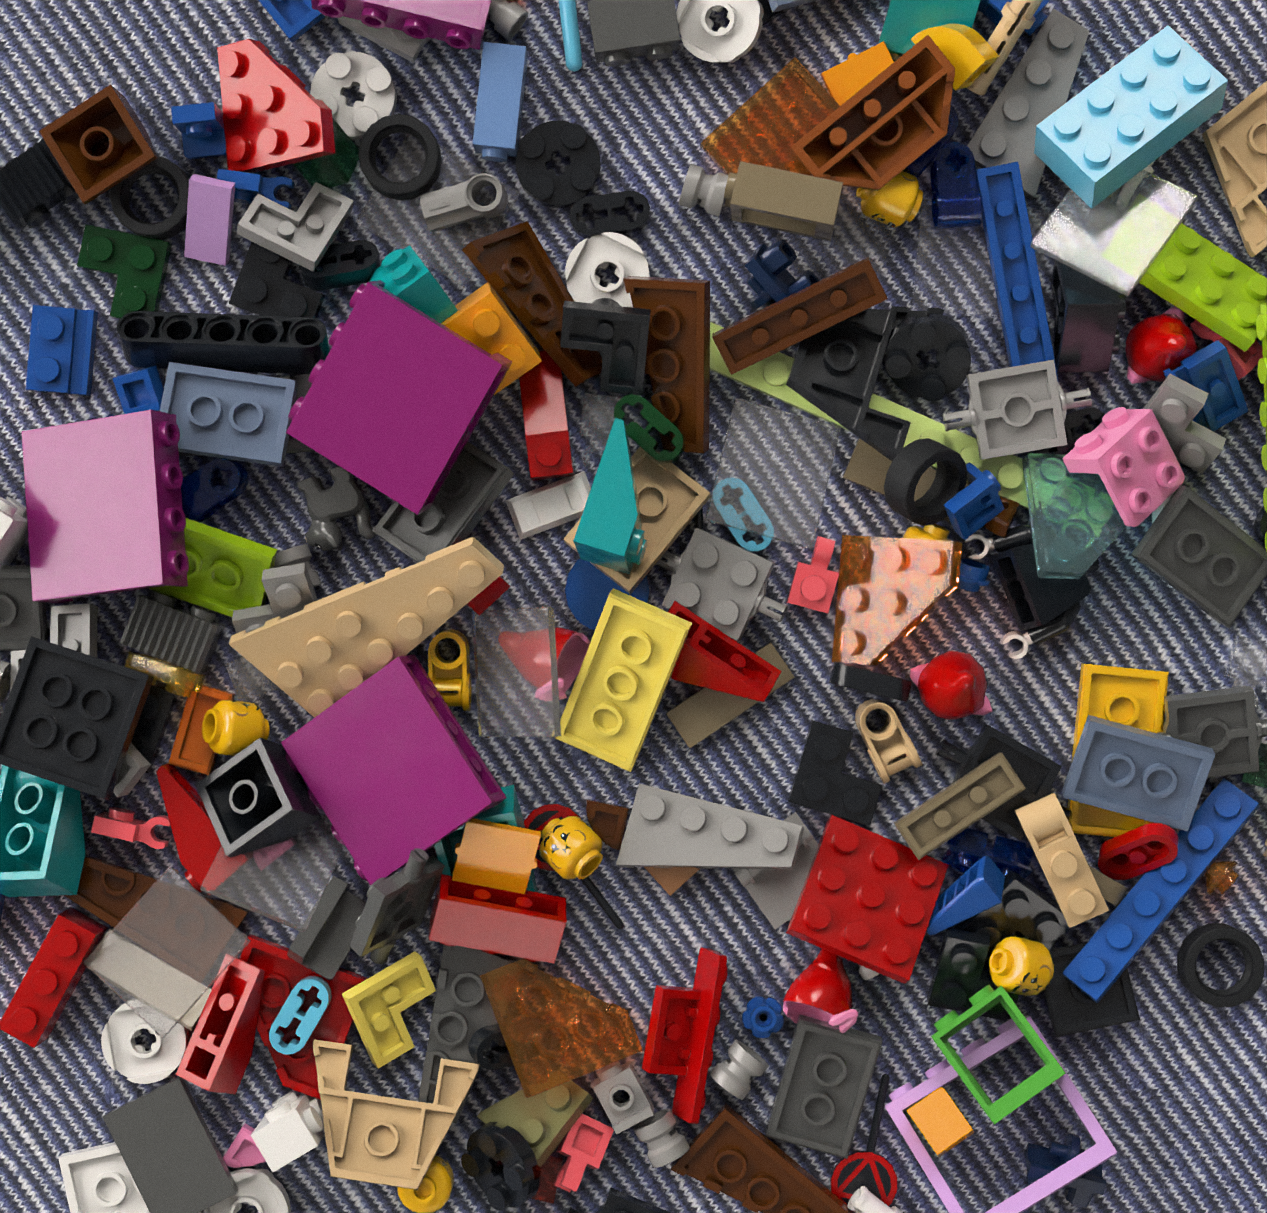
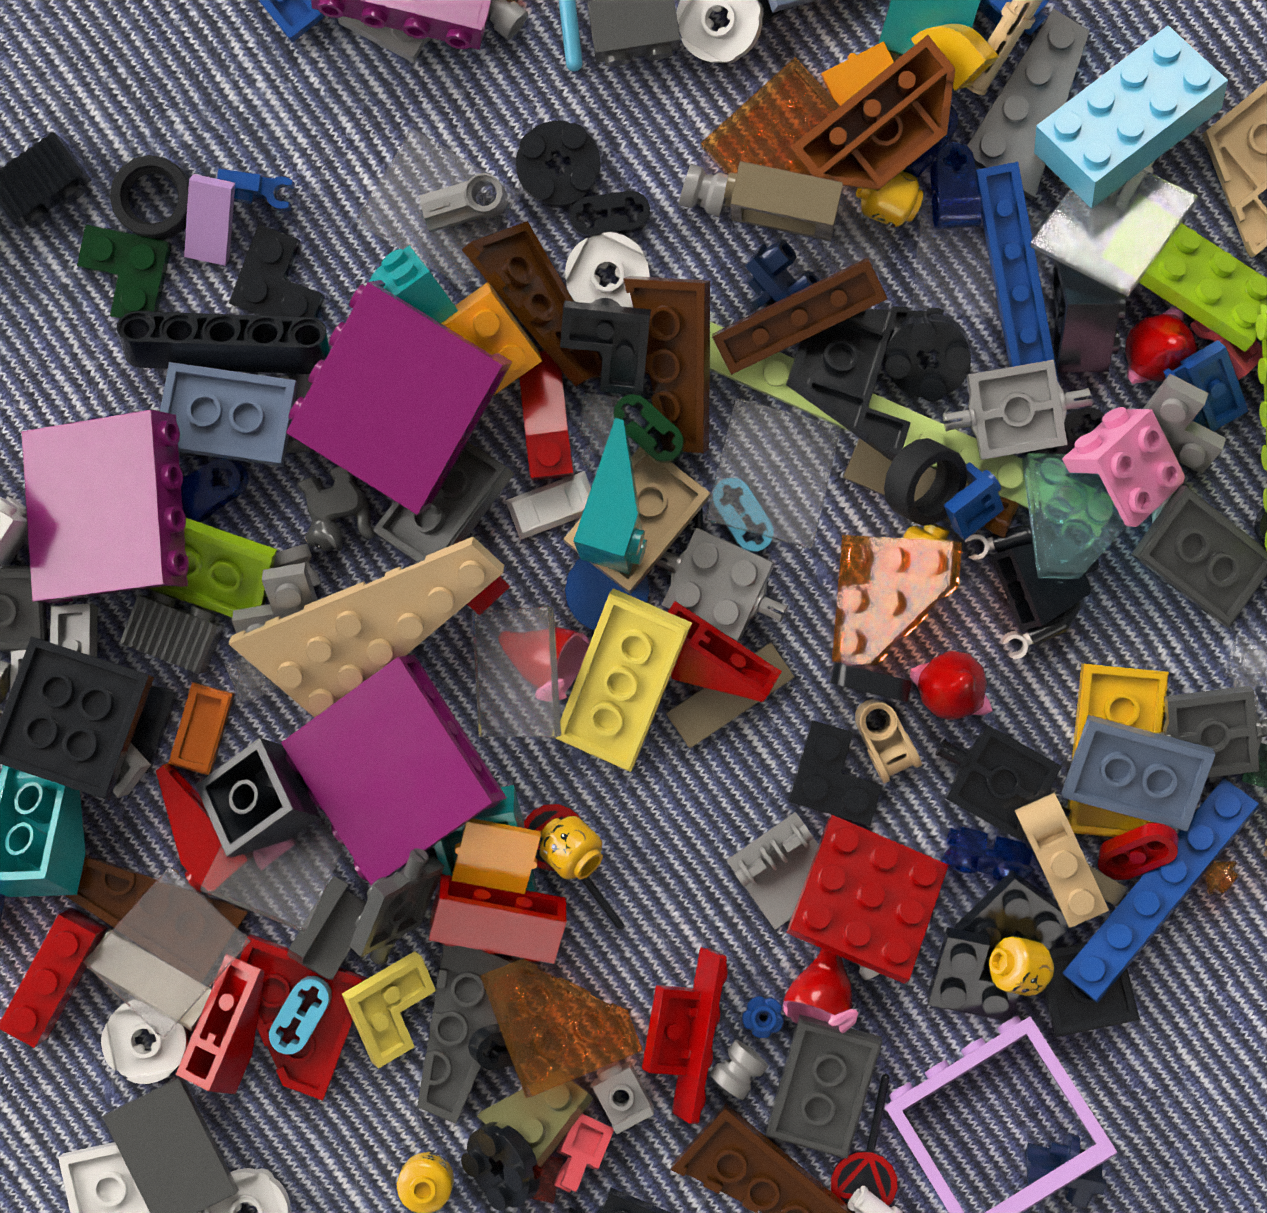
(61, 350): blue plate -> none
(99, 143): reddish brown slope -> none
(121, 824): coral plate -> none
(139, 390): blue plate -> none
(178, 679): clear yellow plate -> none
(201, 130): blue bracket -> none
(233, 726): yellow head -> none
(243, 1150): bright pink tile -> none
(268, 111): plate -> none
(289, 1129): white brick -> none
(300, 234): light grey plate -> none
(333, 168): clear green panel -> none
(342, 267): black beam -> none
(375, 82): white plate -> none
(380, 1135): tan wing -> none
(391, 125): black tyre -> none
(452, 674): yellow piece -> none
(500, 101): medium blue brick -> none
(607, 821): reddish brown tile -> none
(662, 1139): light grey wheel -> none
(672, 878): medium nougat tile -> none
(693, 832): light grey wing -> none
(813, 583): coral plate -> none
(940, 1121): light orange panel -> none
(959, 805): dark tan tile -> none
(969, 895): blue slope -> none
(973, 575): blue plate -> none
(983, 1002): bright green window -> none
(1250, 979): black tyre -> none

